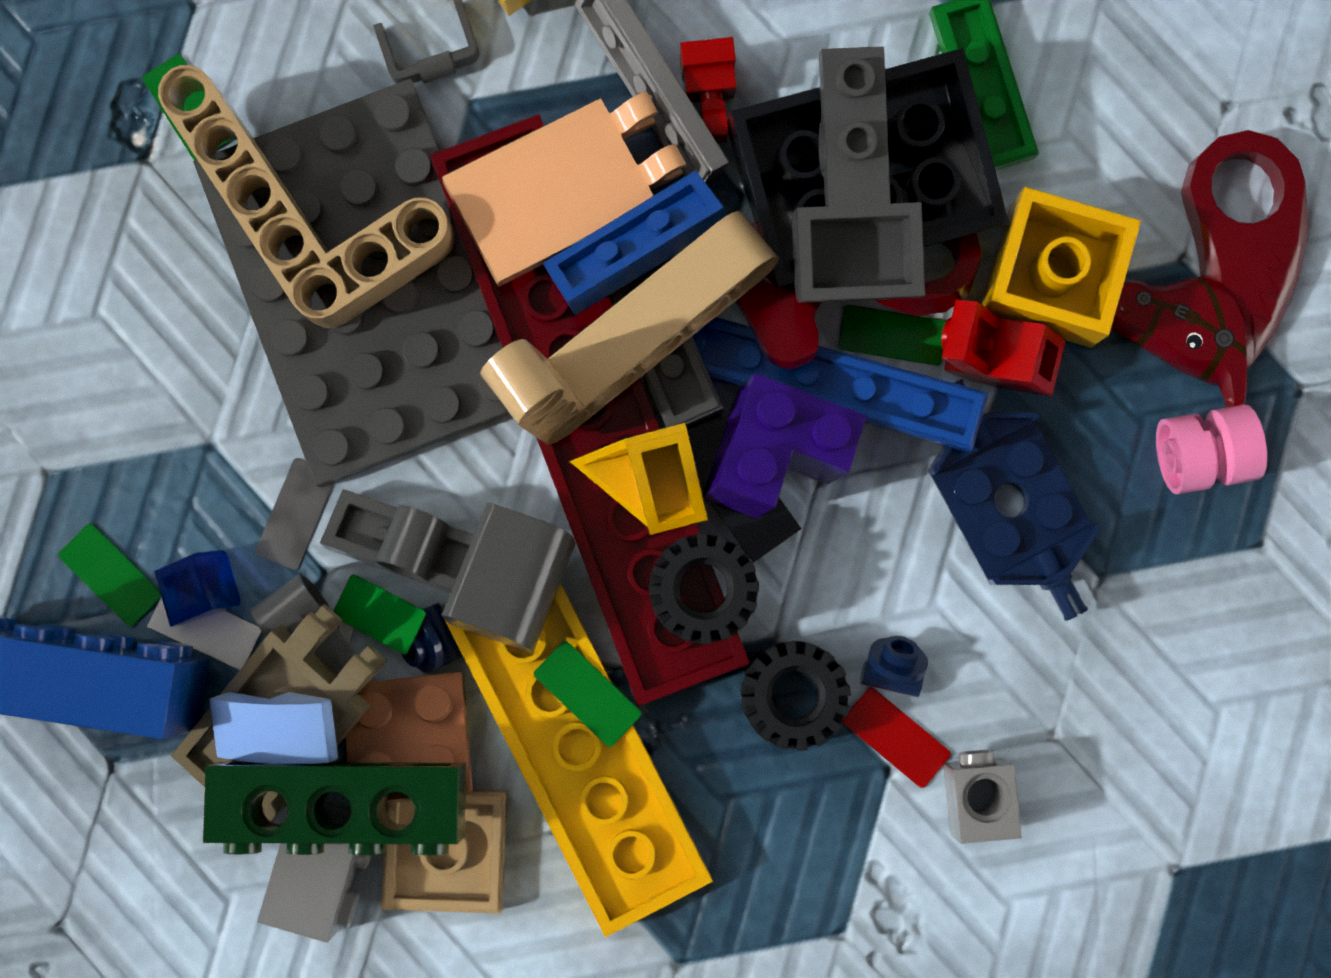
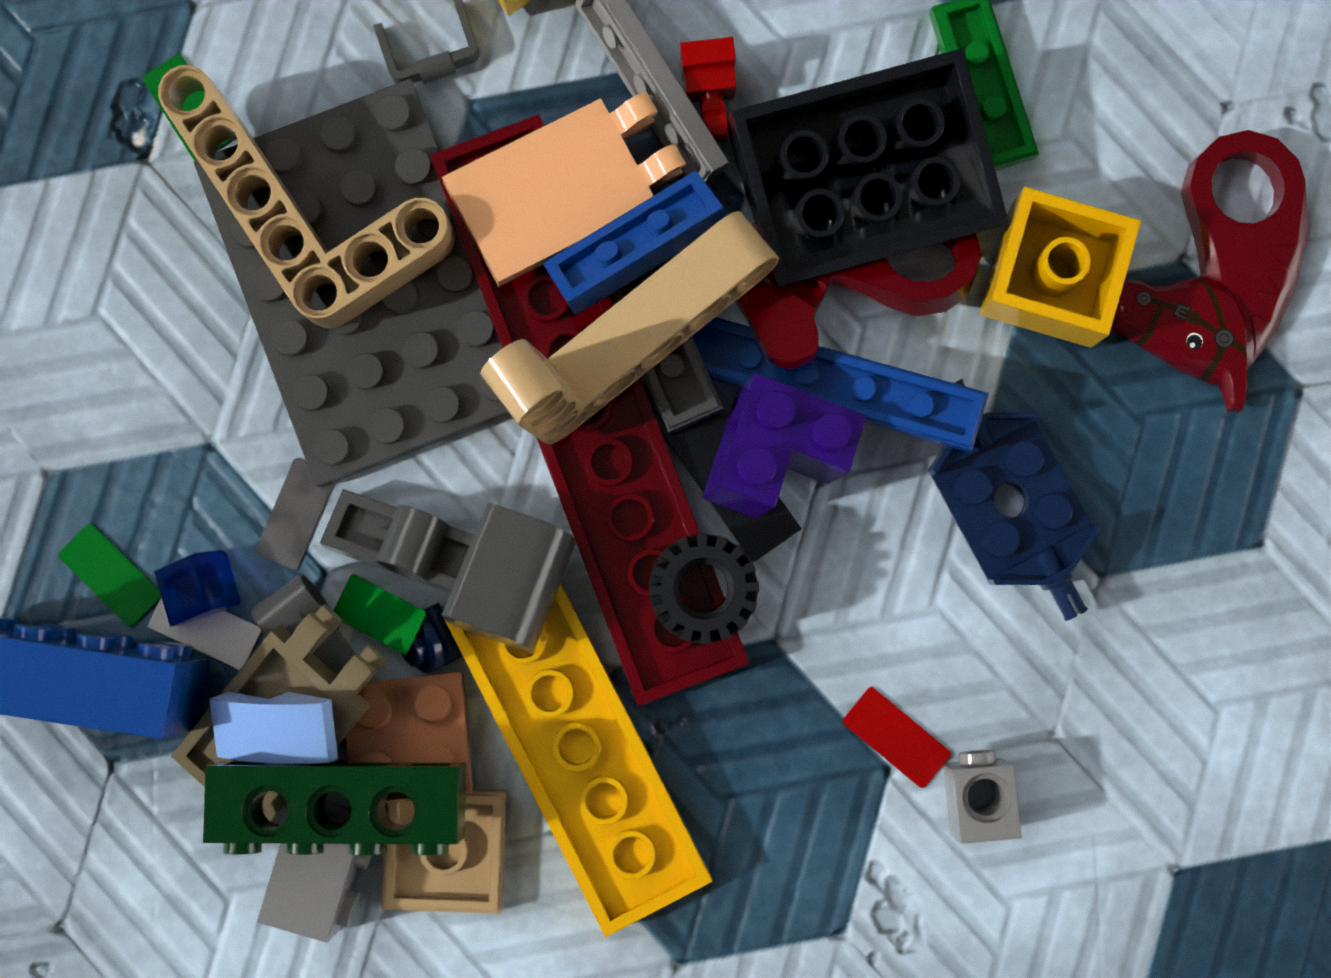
(587, 693): green sticker -> none
(650, 477): yellow slope -> none
(830, 704): black tyre -> none
(859, 240): dark grey plate -> none
(892, 335): green sticker -> none
(895, 666): dark blue plate -> none
(1001, 351): red brick -> none
(1222, 447): bright pink wheel -> none

